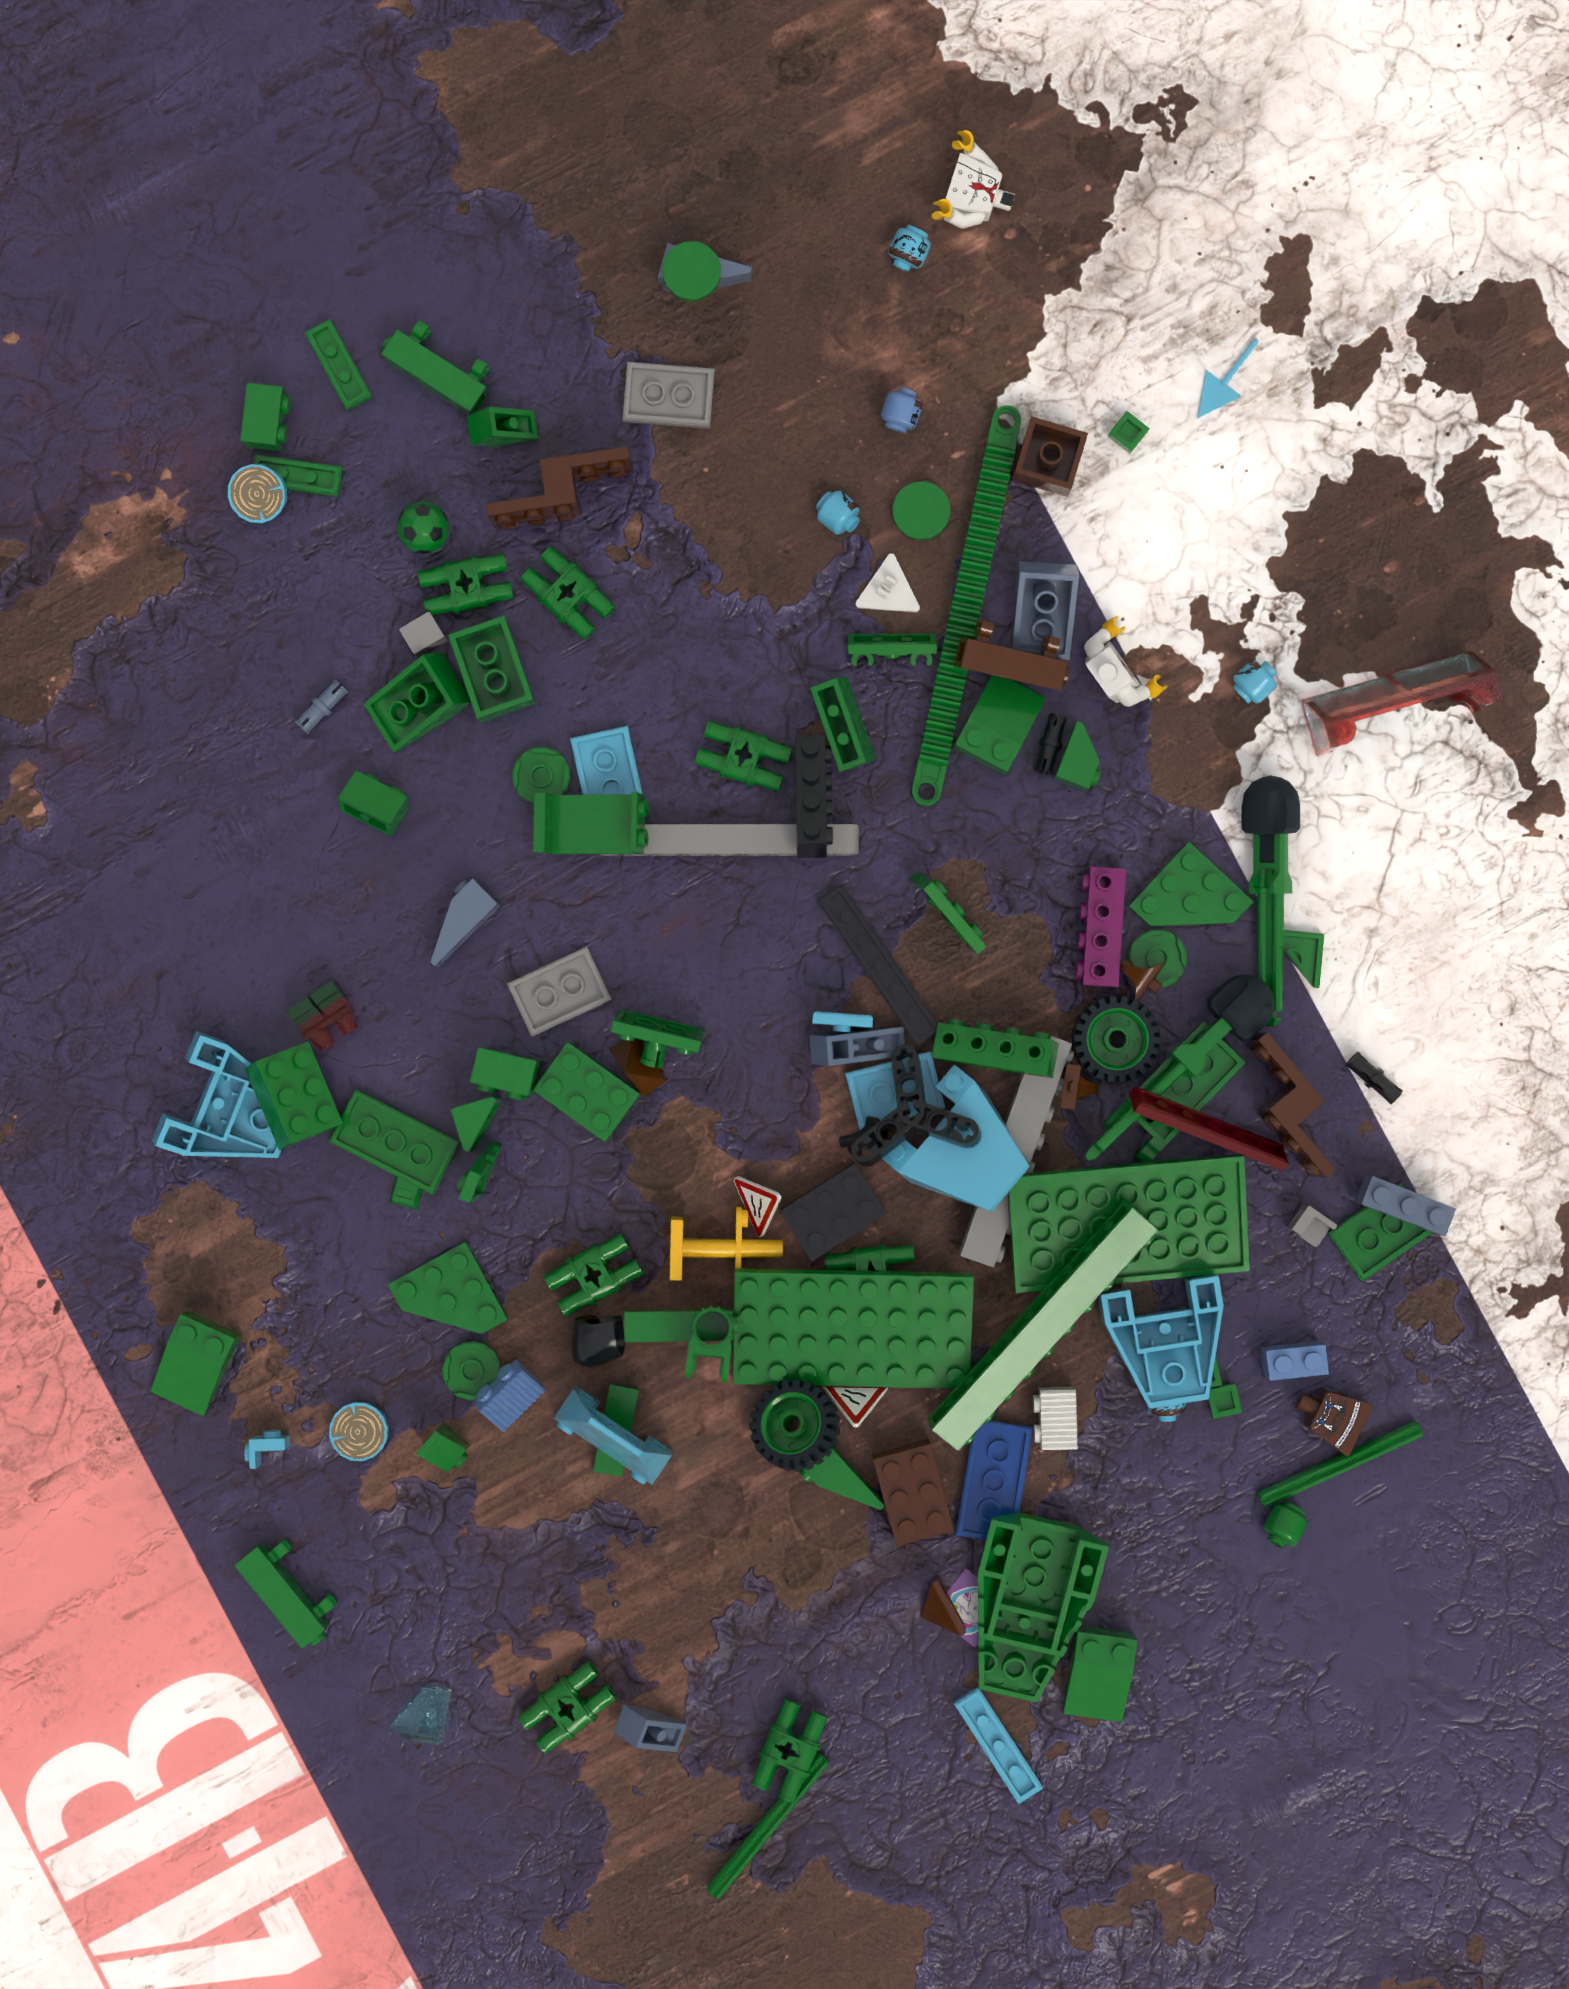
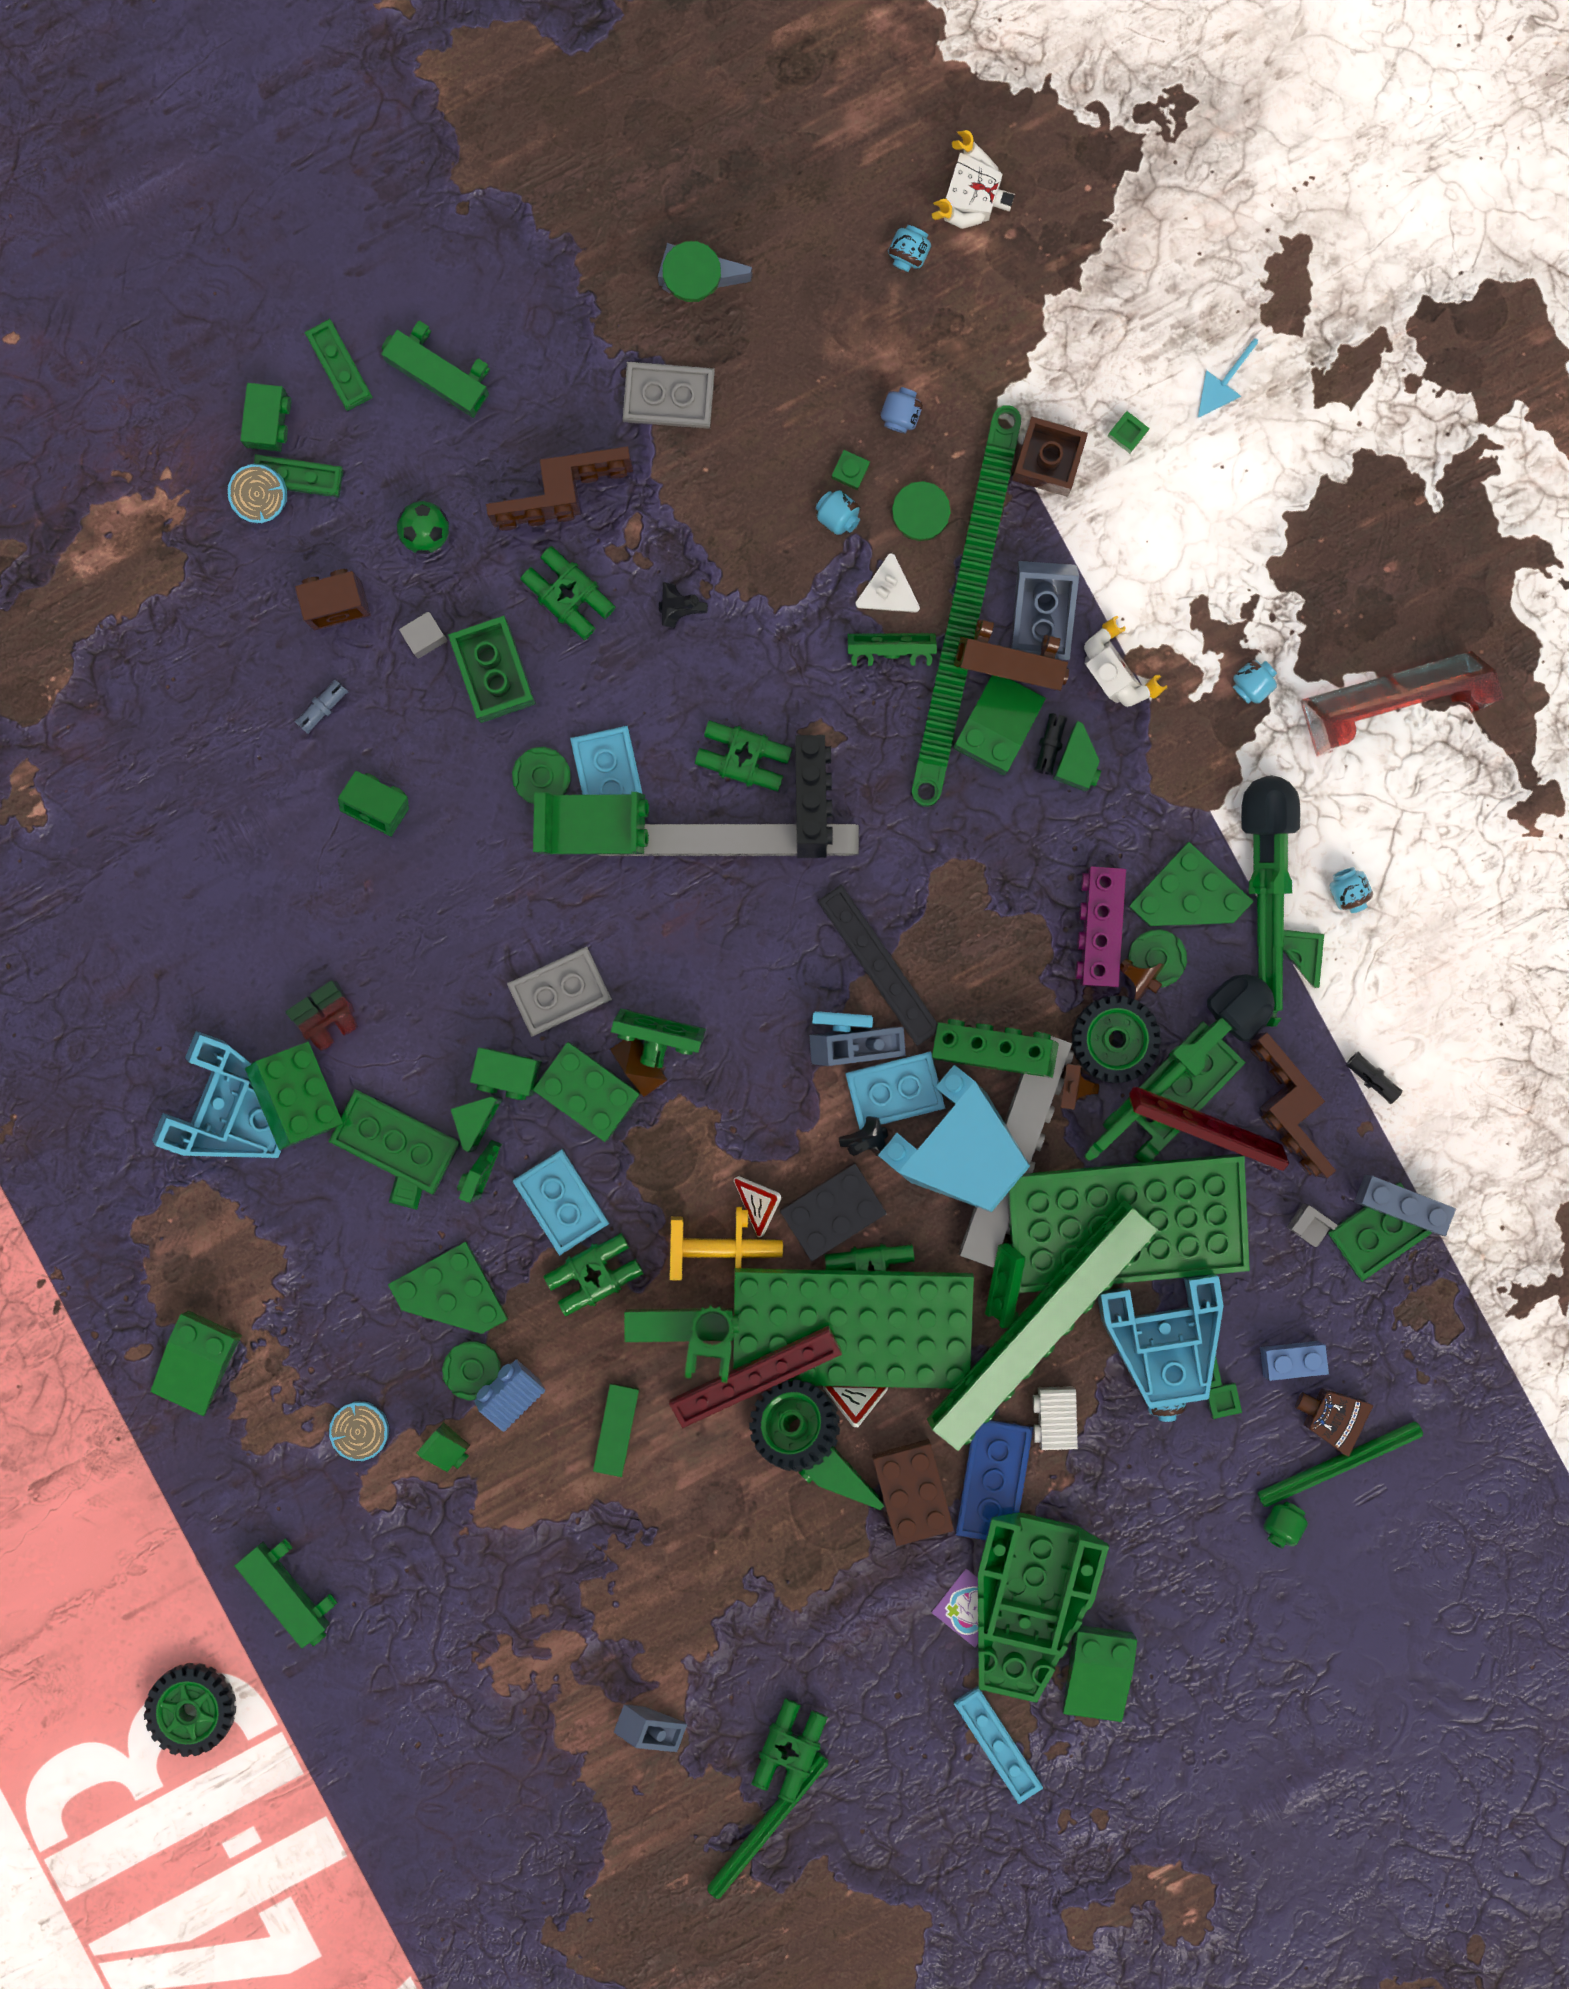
(176, 1728): none -> wheel
(270, 1441): medium azure bracket -> none
(332, 599): none -> reddish brown brick
(417, 701): green slope -> none
(425, 1717): clear light blue slope -> none
(453, 575): green pin -> none
(464, 916): sand blue slope -> none
(502, 426): green slope -> none
(561, 1202): none -> medium azure tile
(567, 1691): green pin -> none
(597, 1340): black piece -> none
(643, 1458): medium azure wedge -> none
(676, 606): none -> black piece
(755, 1377): none -> dark red tile
(843, 724): green brick -> none
(850, 470): none -> green plate
(922, 1121): black piece -> none
(940, 1608): reddish brown slope -> none
(953, 912): green wing -> none
(1005, 1285): none -> green hinge
(1351, 890): none -> medium azure head

